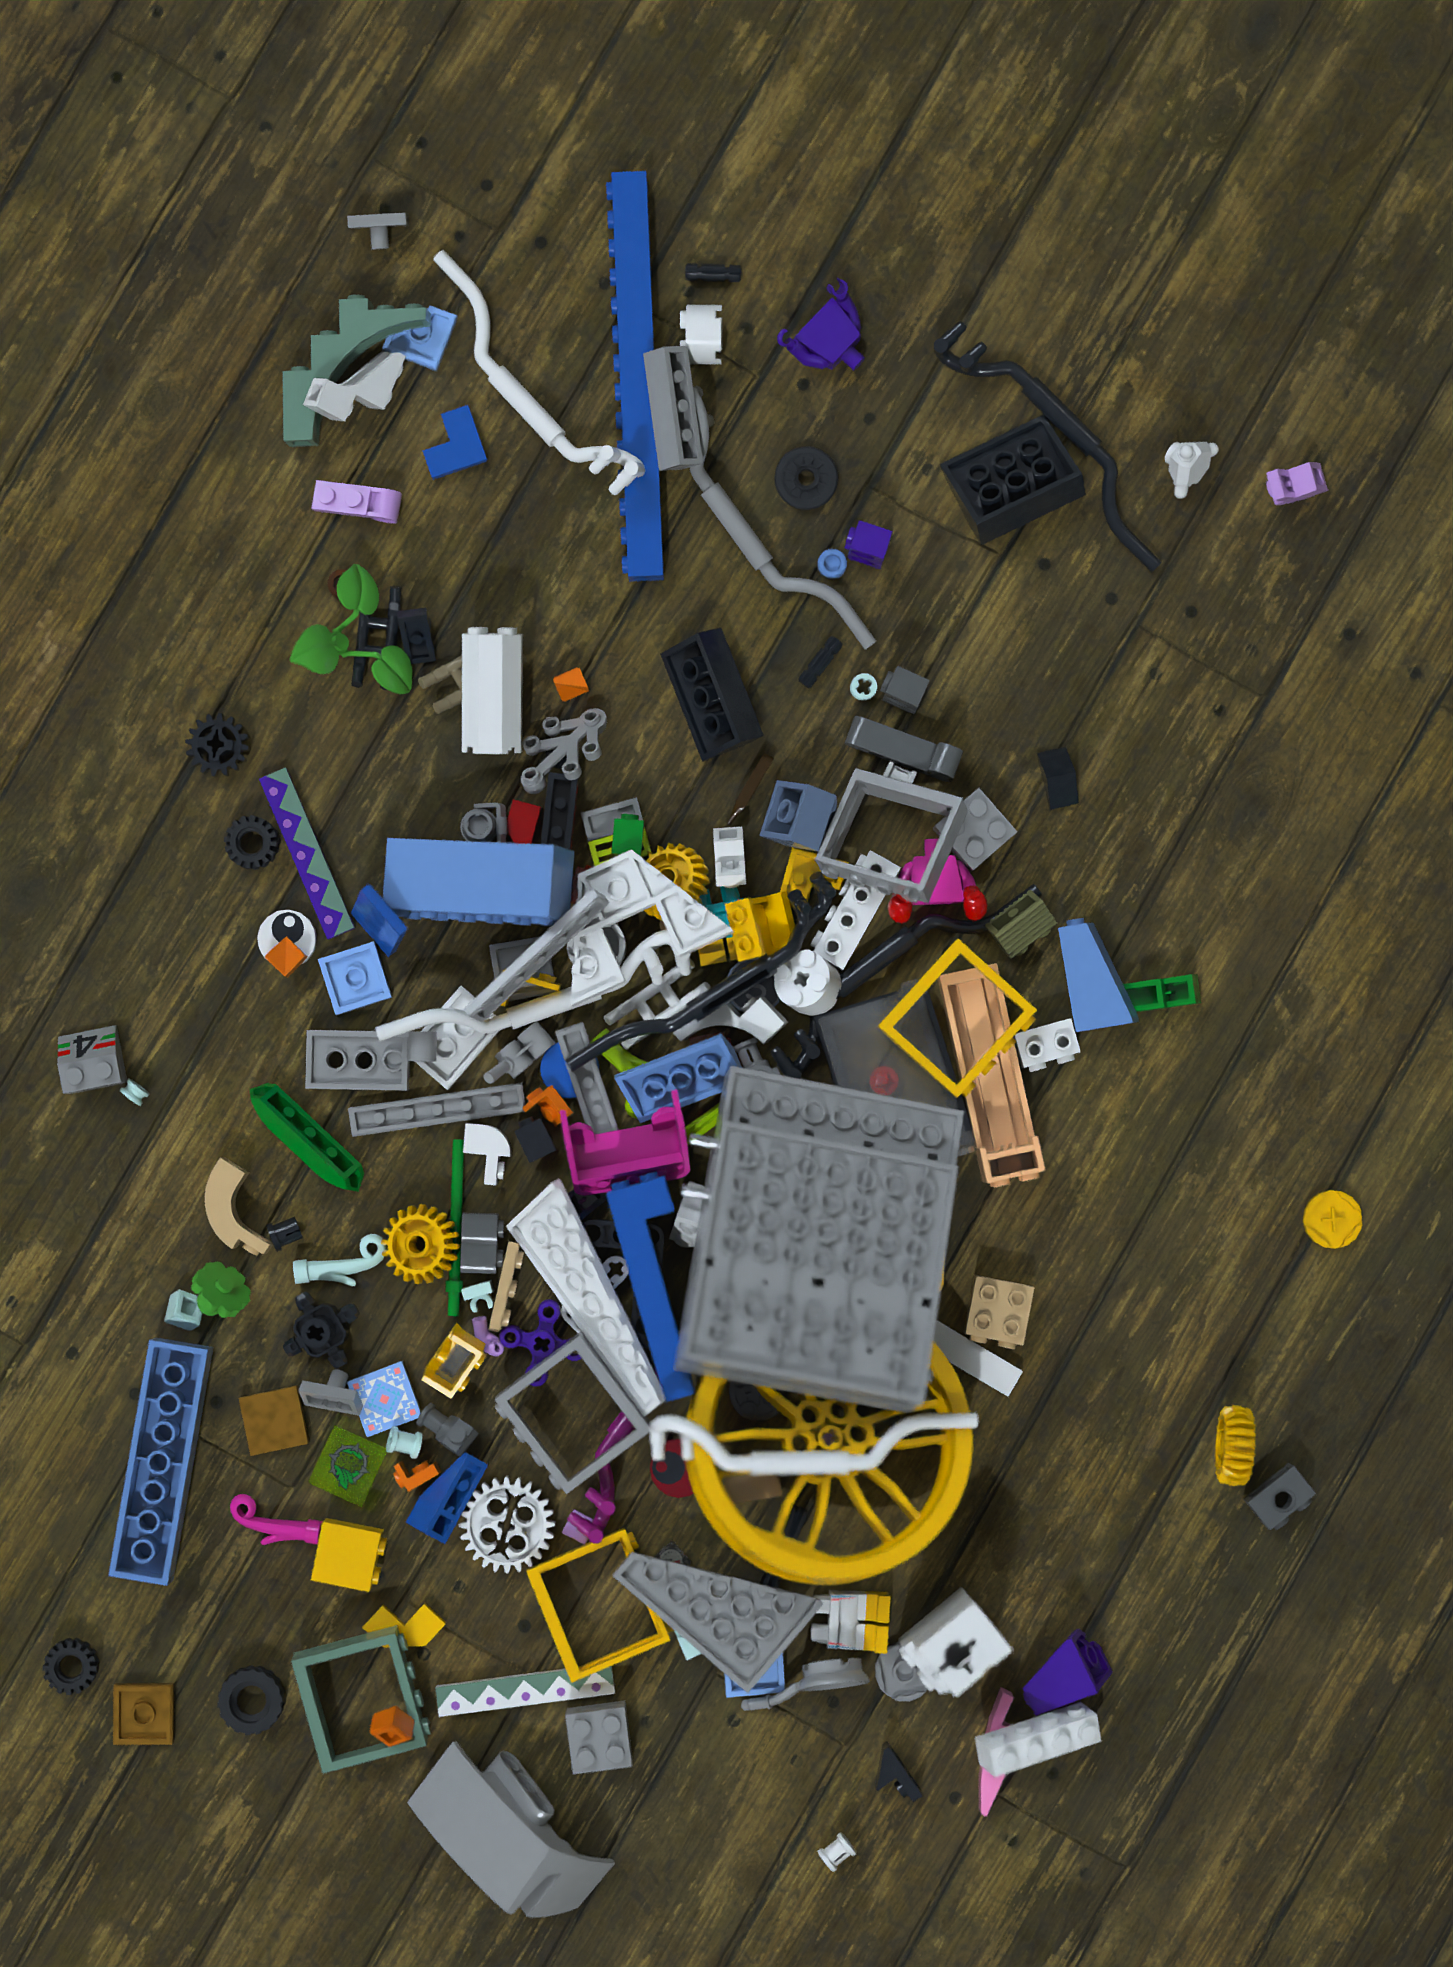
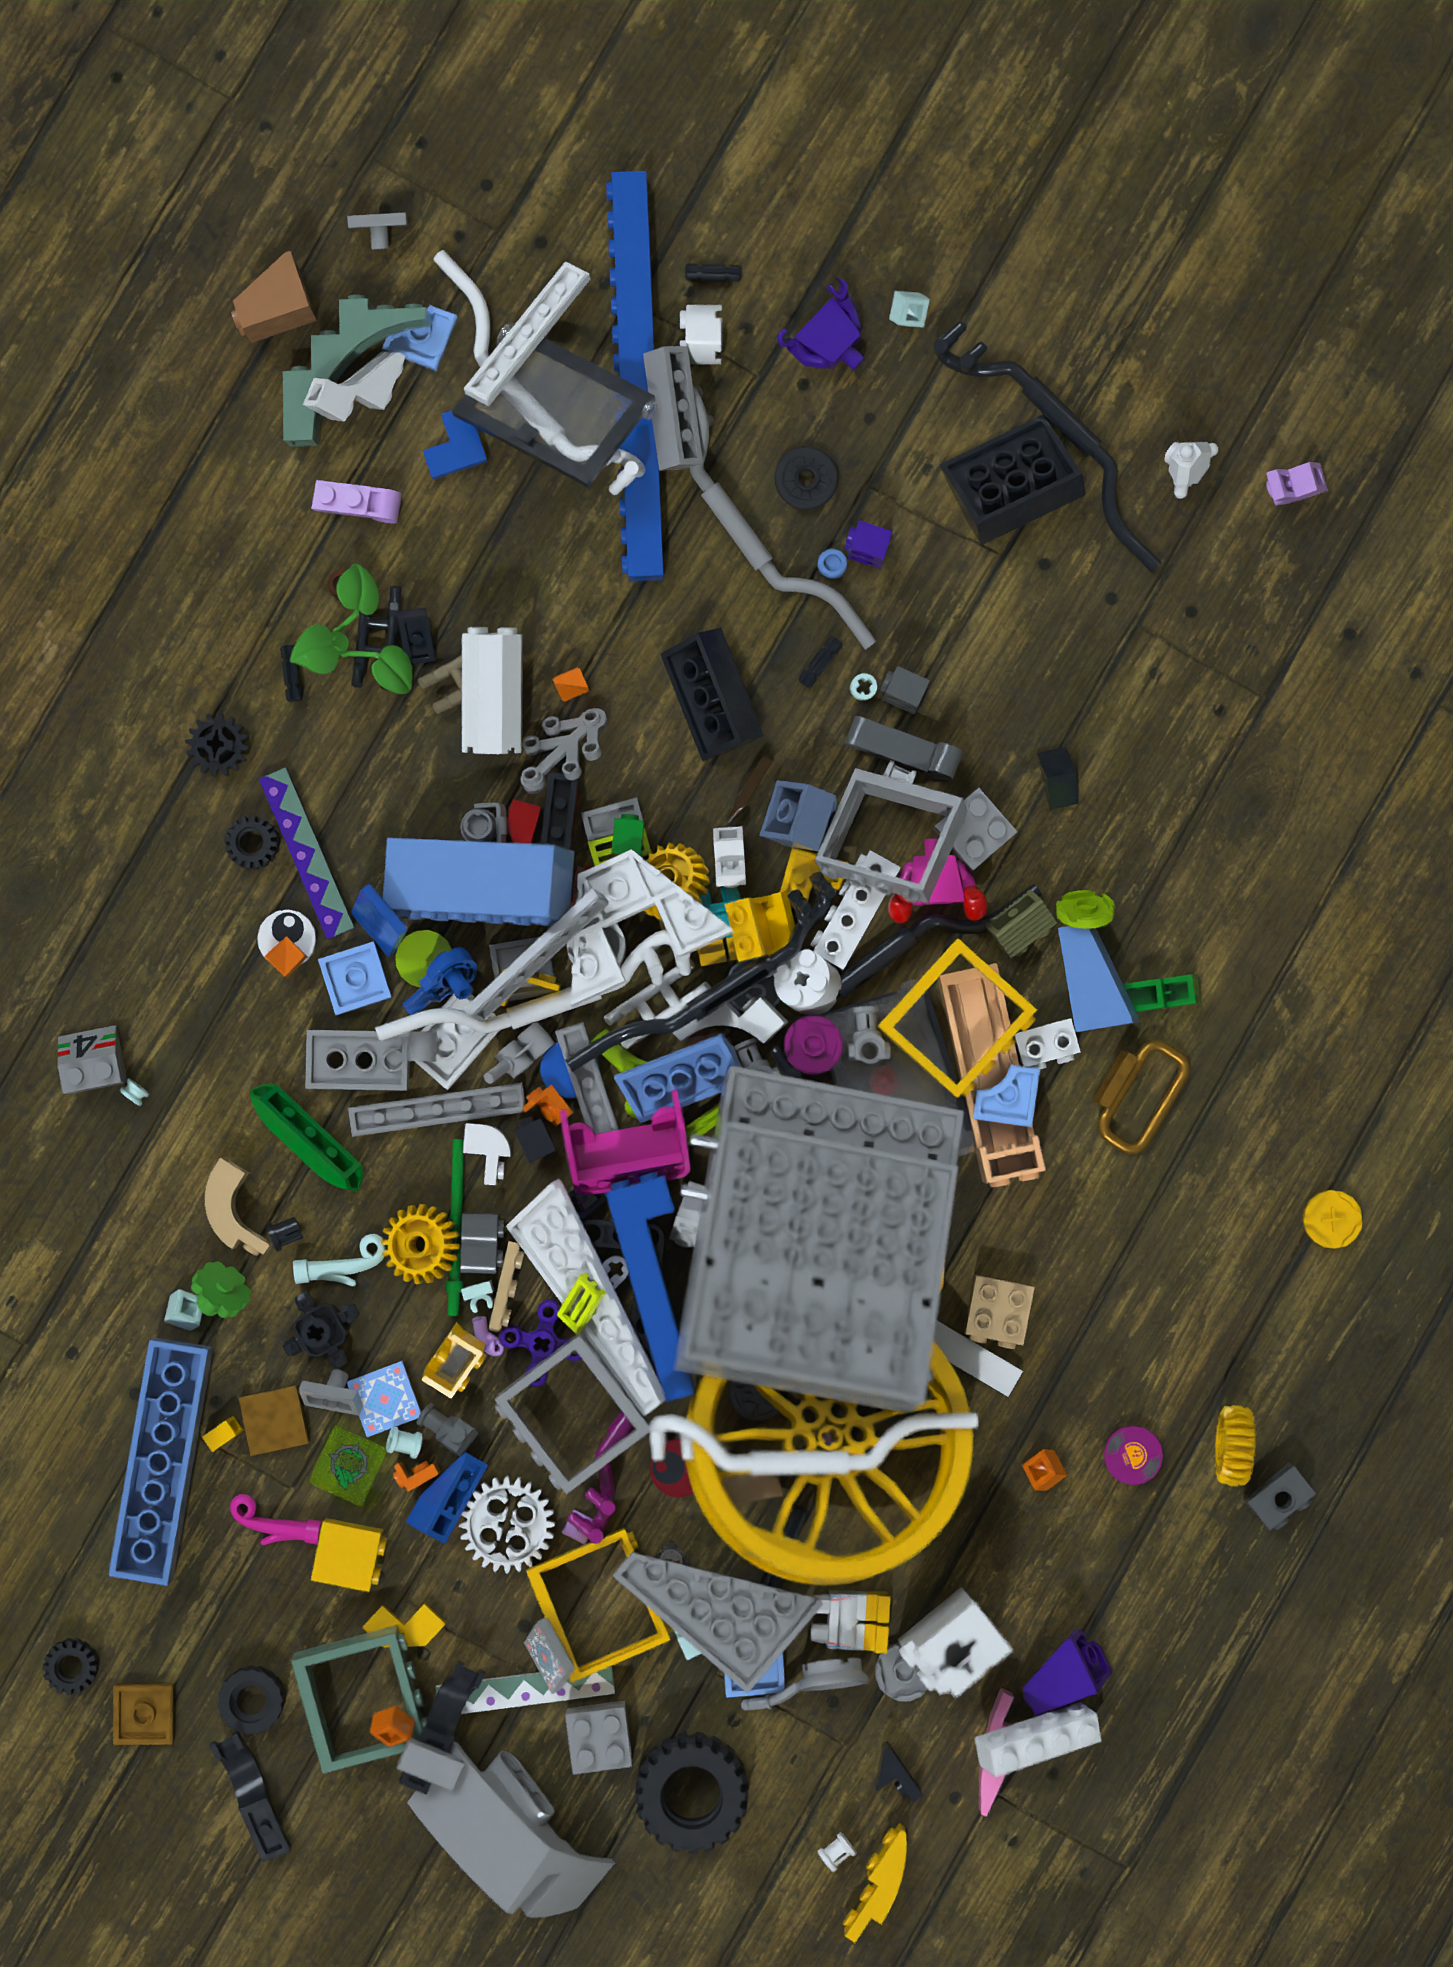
(222, 1433): none -> yellow piece
(252, 1796): none -> black piece
(273, 302): none -> medium nougat slope
(291, 675): none -> black axle
(417, 953): none -> lime tile
(430, 1764): none -> light grey tile
(444, 979): none -> blue pin
(444, 1716): none -> black piece
(526, 334): none -> white tile
(549, 1655): none -> light grey tile
(561, 411): none -> door
(590, 1289): none -> neon yellow tile
(683, 1831): none -> black tyre
(813, 1045): none -> magenta tile
(867, 1033): none -> light grey connector
(886, 1874): none -> yellow slope
(909, 309): none -> light aqua slope
(1011, 1099): none -> light blue tile
(1044, 1470): none -> orange slope
(1085, 909): none -> lime tile
(1119, 1081): none -> pearl gold bar
(1132, 1455): none -> magenta tile

